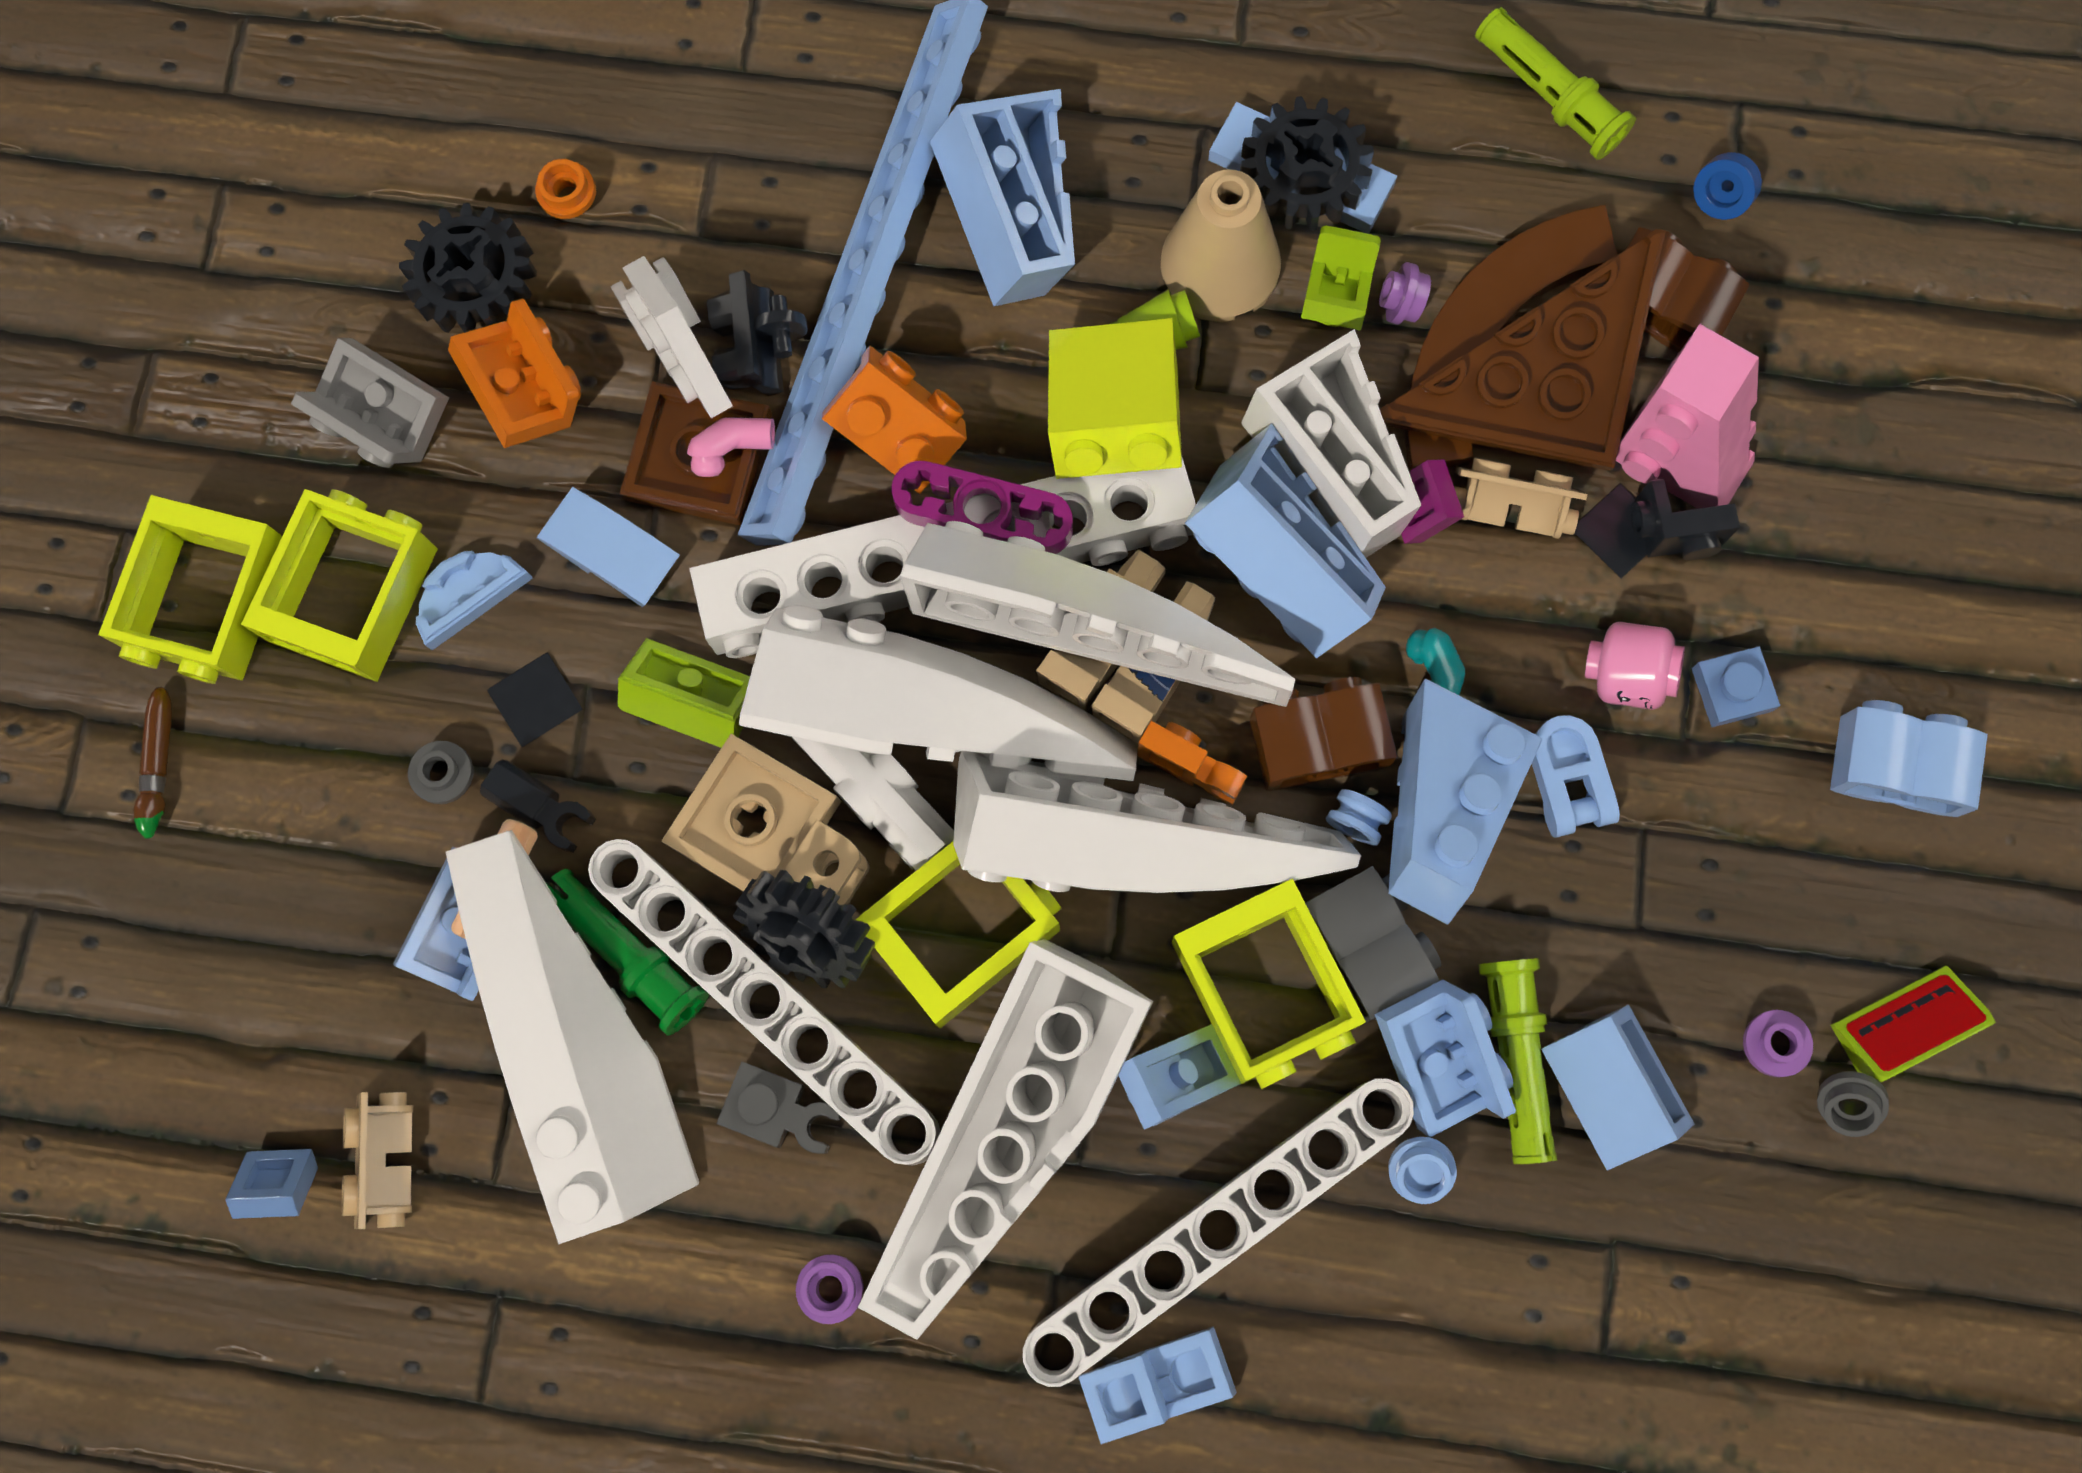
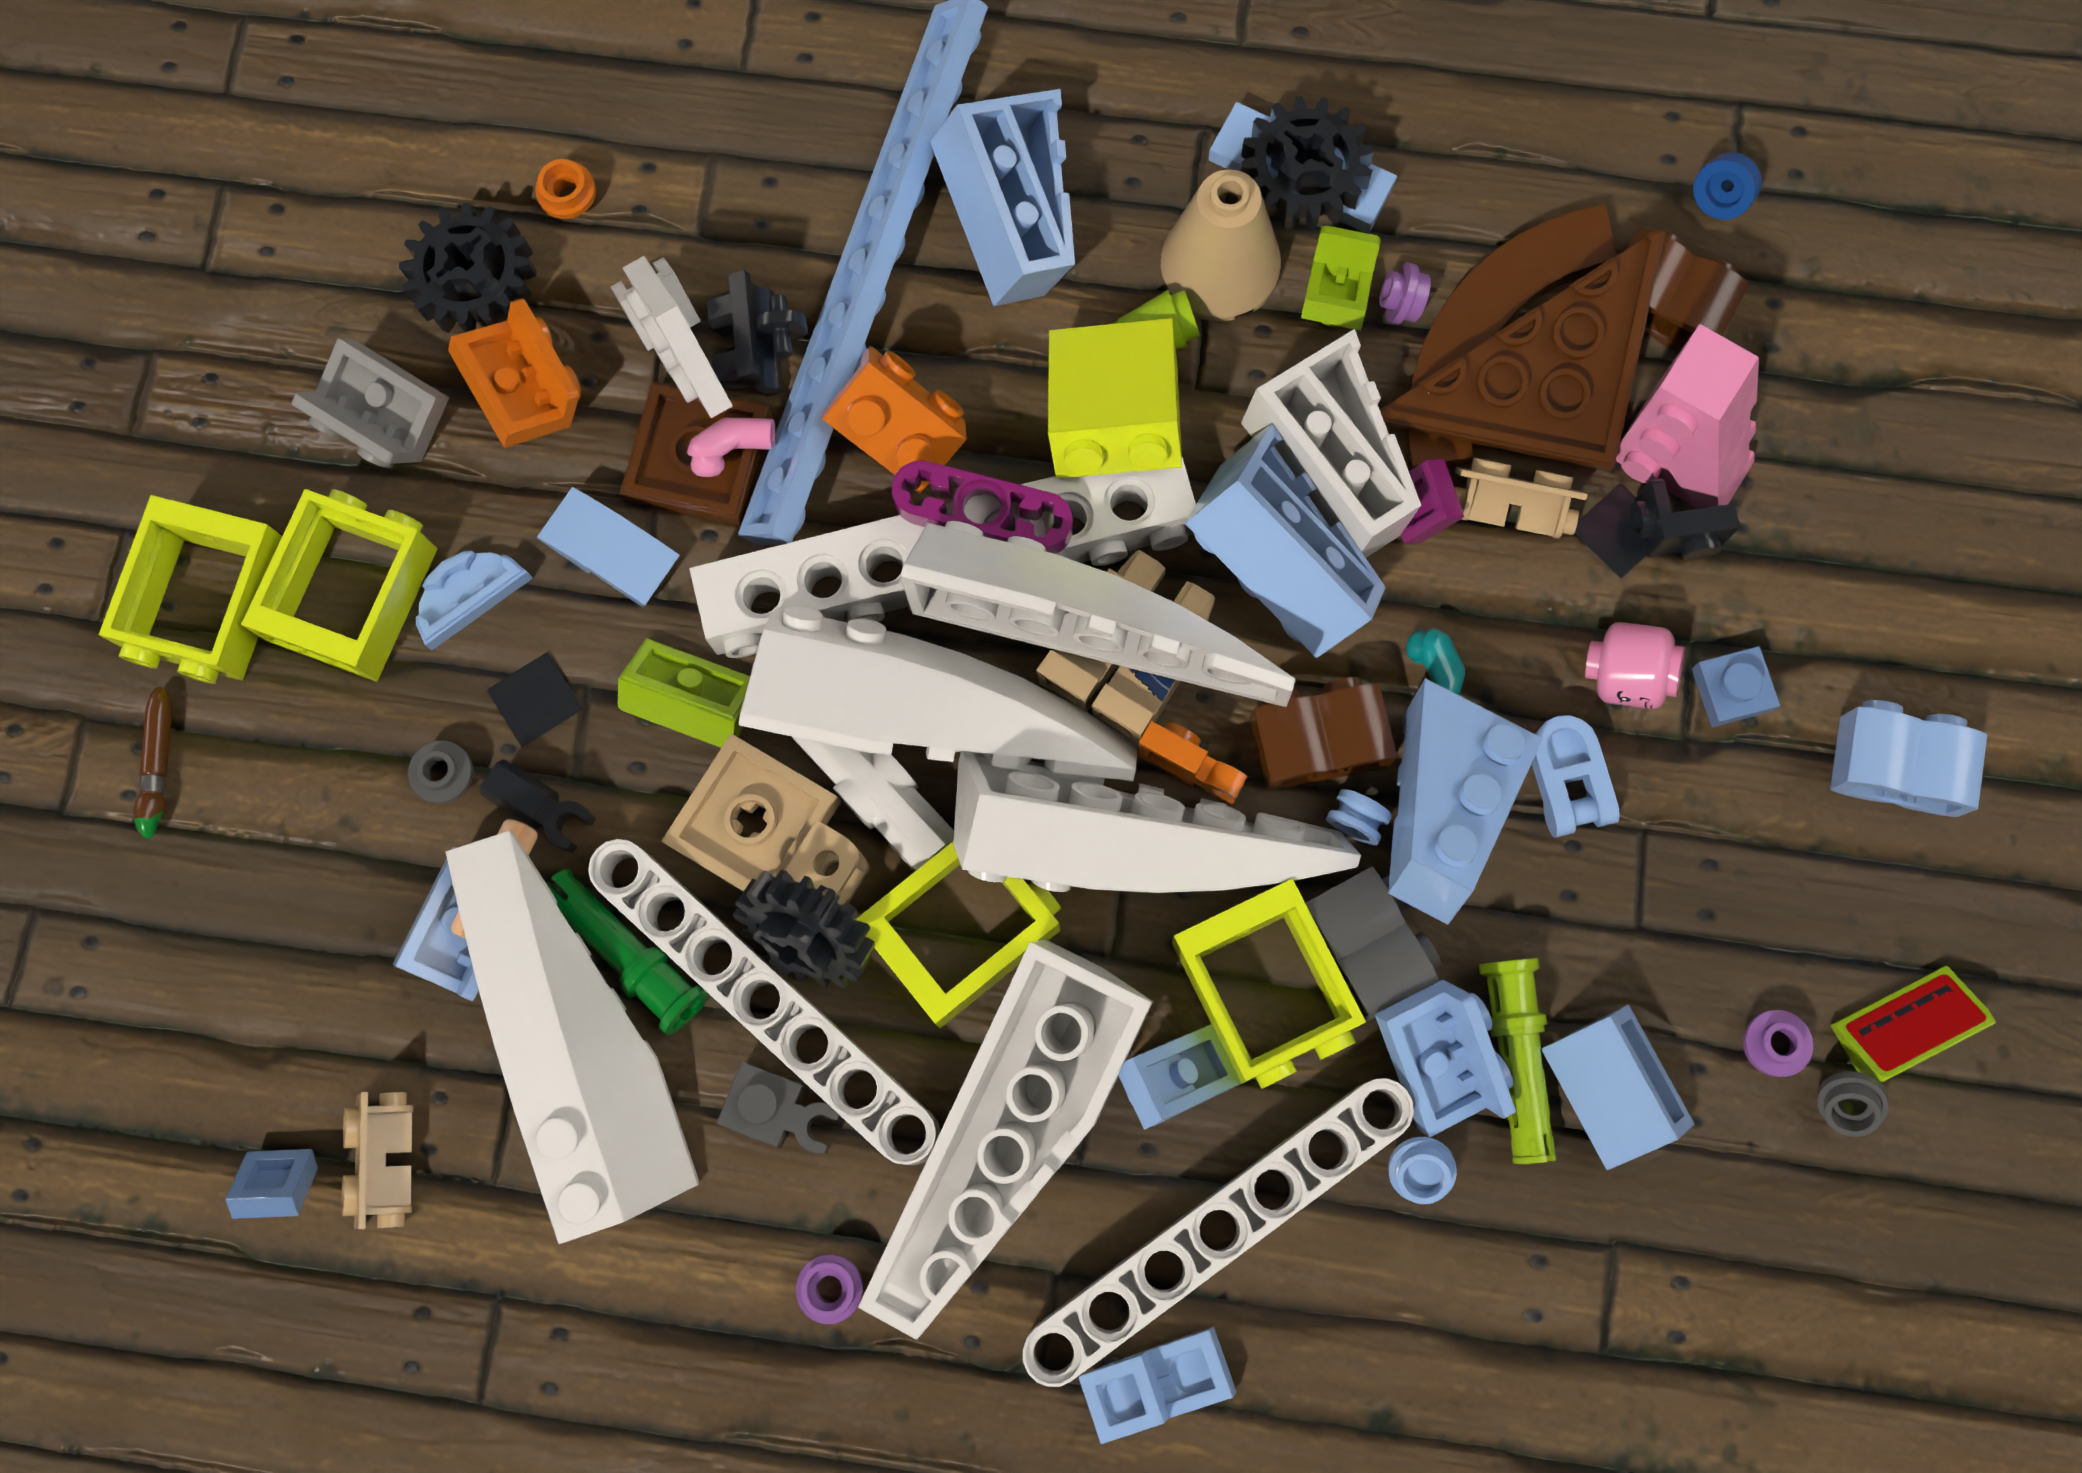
(1572, 98): lime pin -> none

